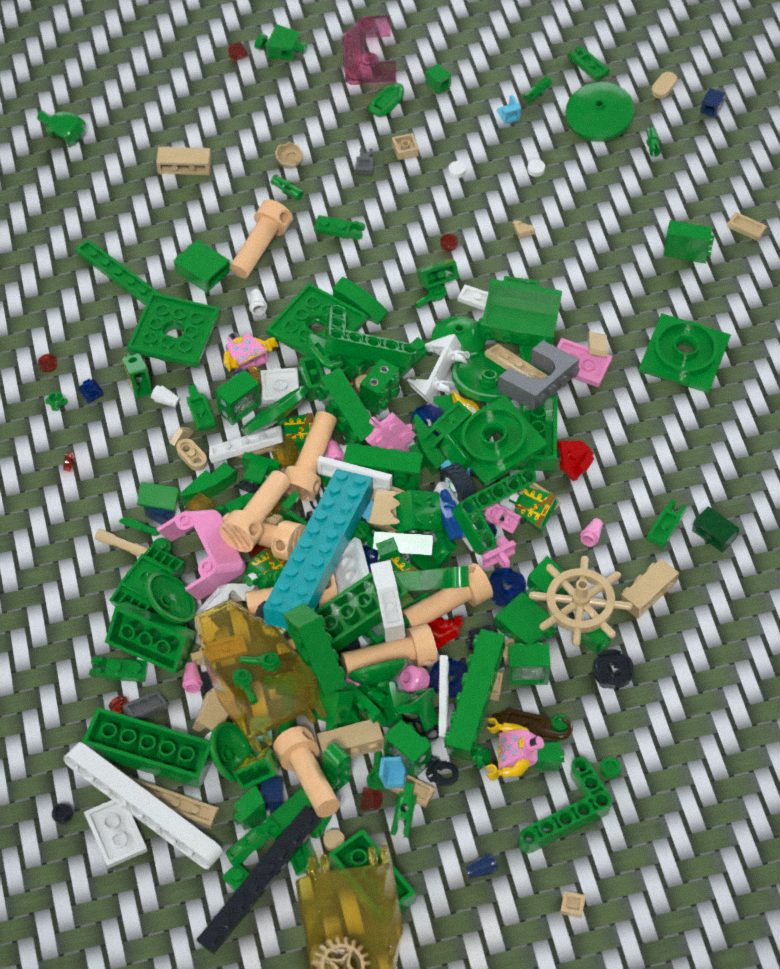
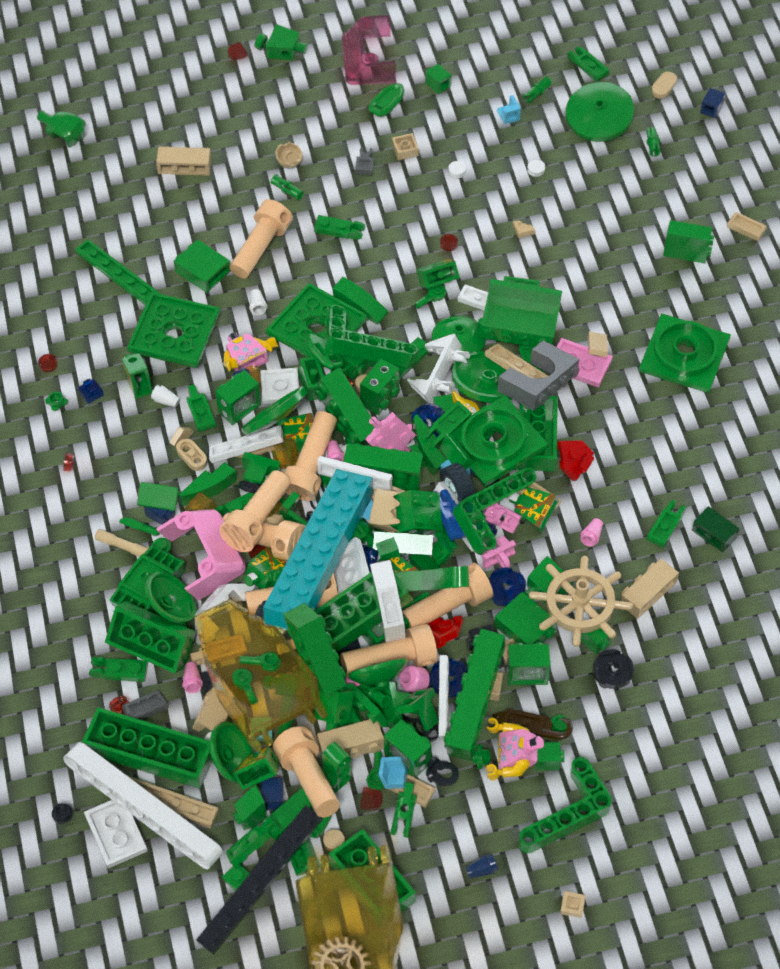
(610, 768): green tile -> none

